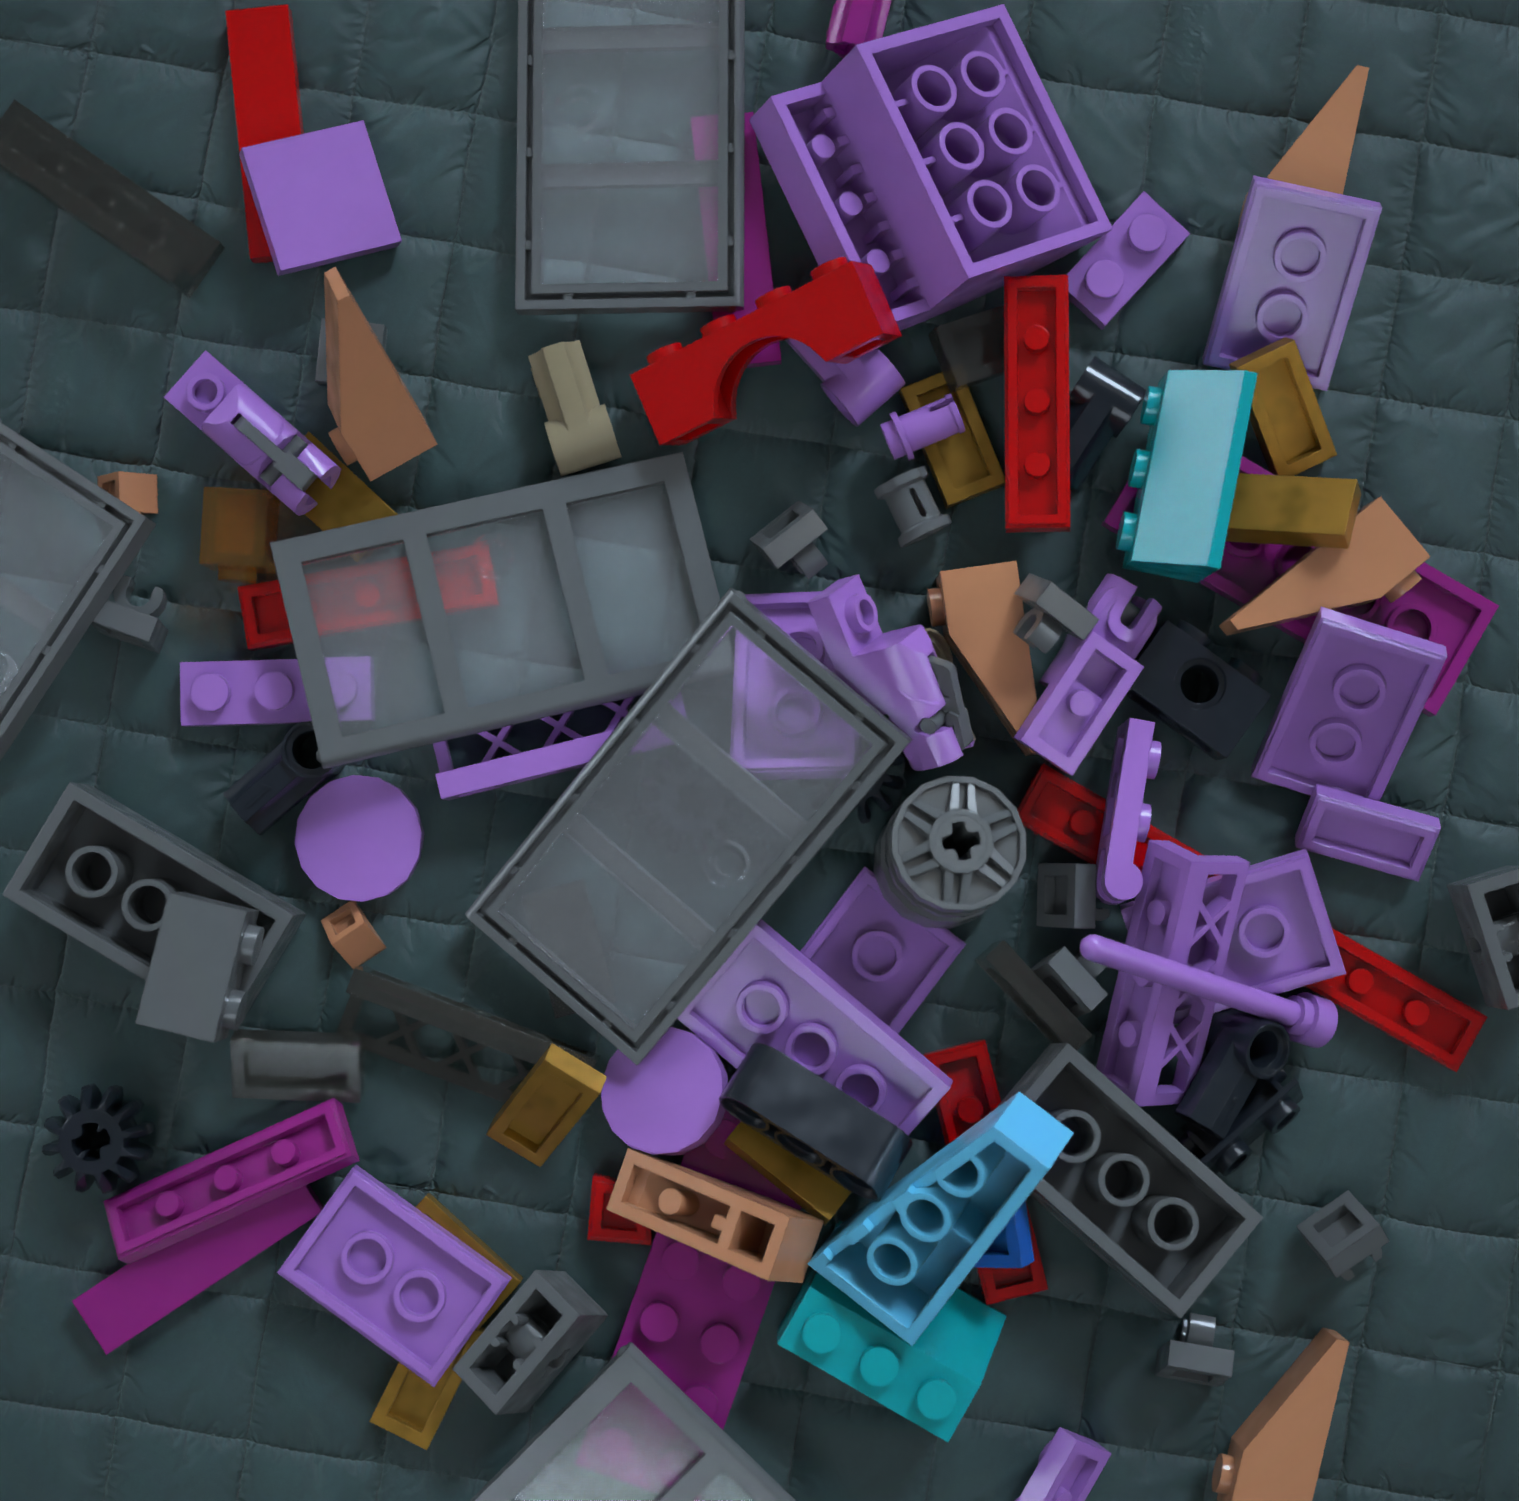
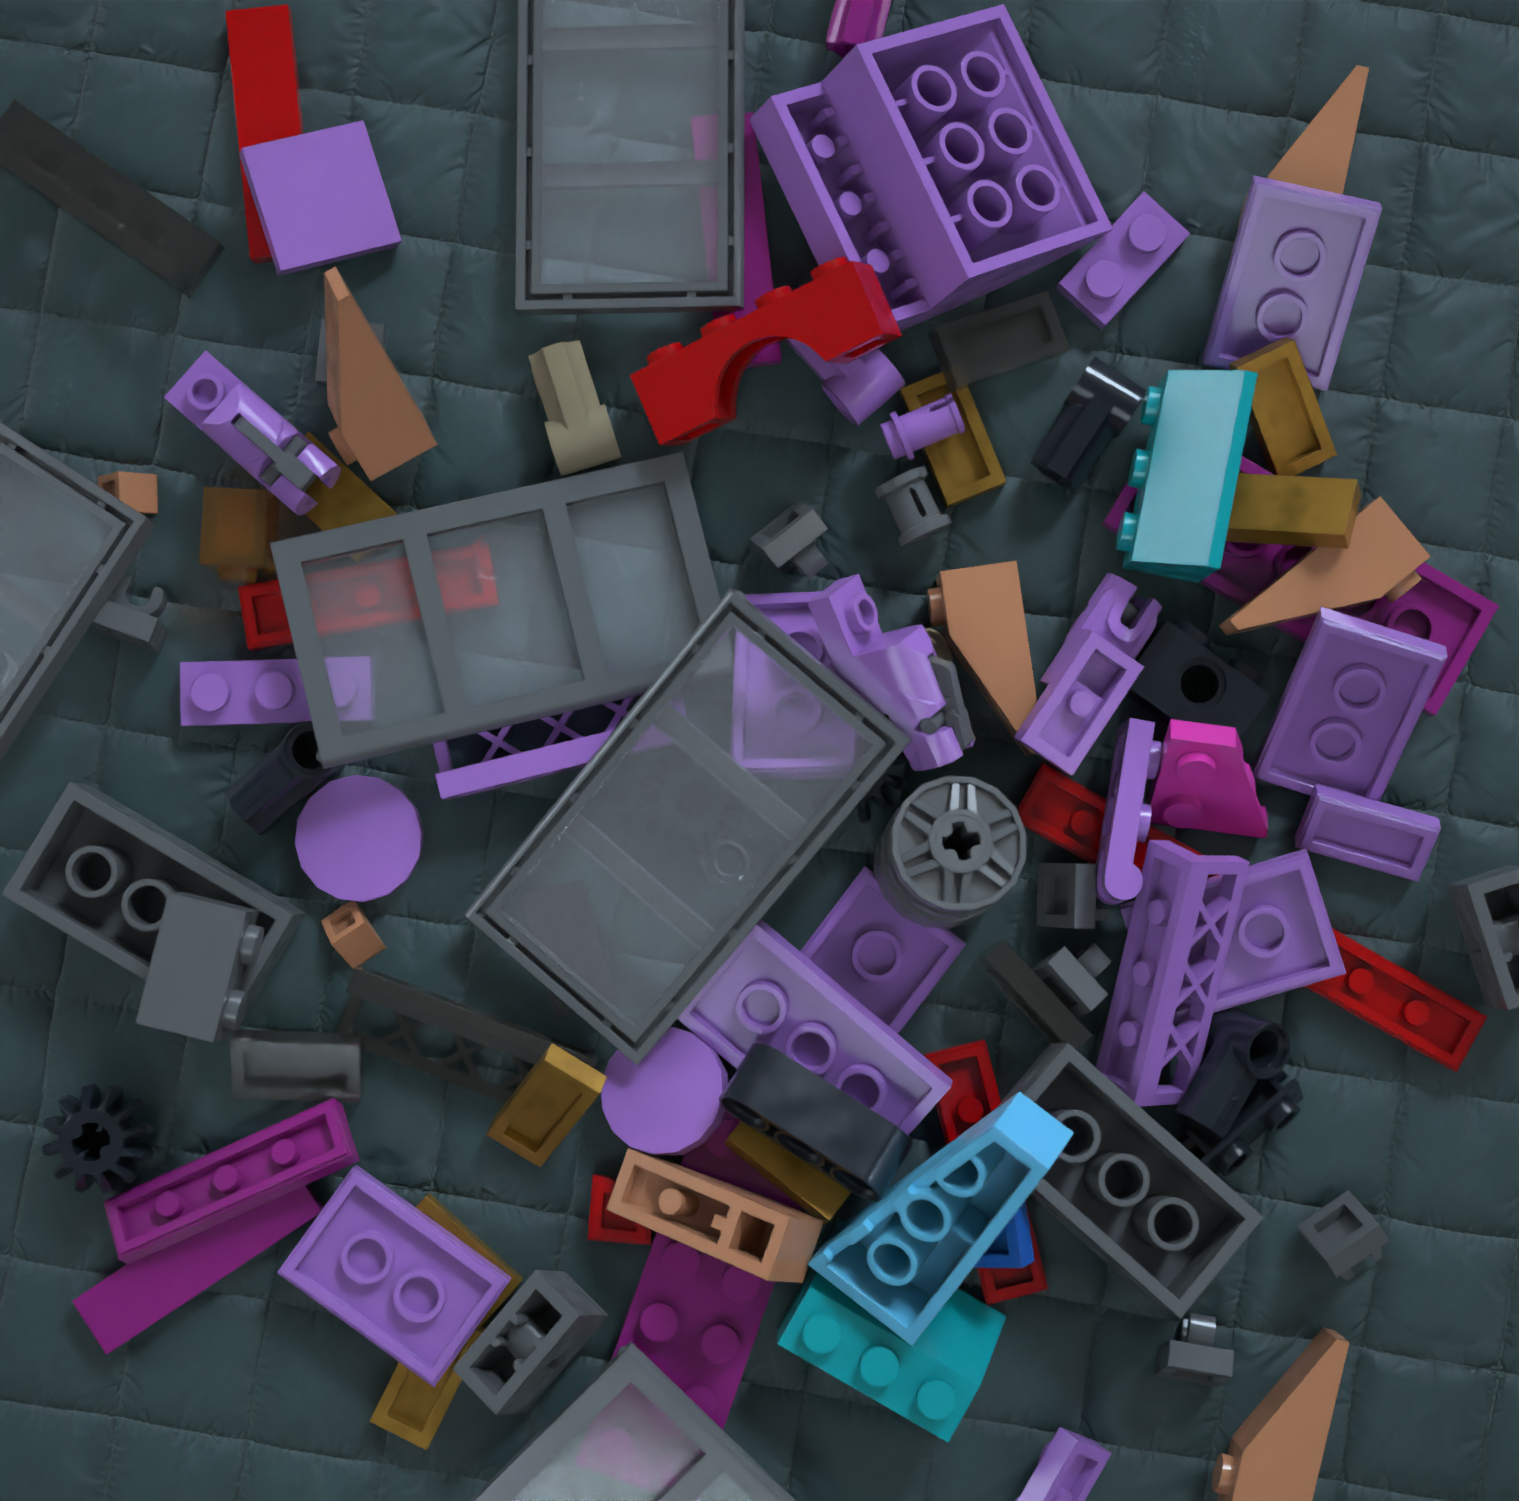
(1037, 403): red tile -> none
(1051, 614): dark grey tile -> none
(1205, 782): none -> dark pink wing
(1305, 1016): medium lavender piece -> none

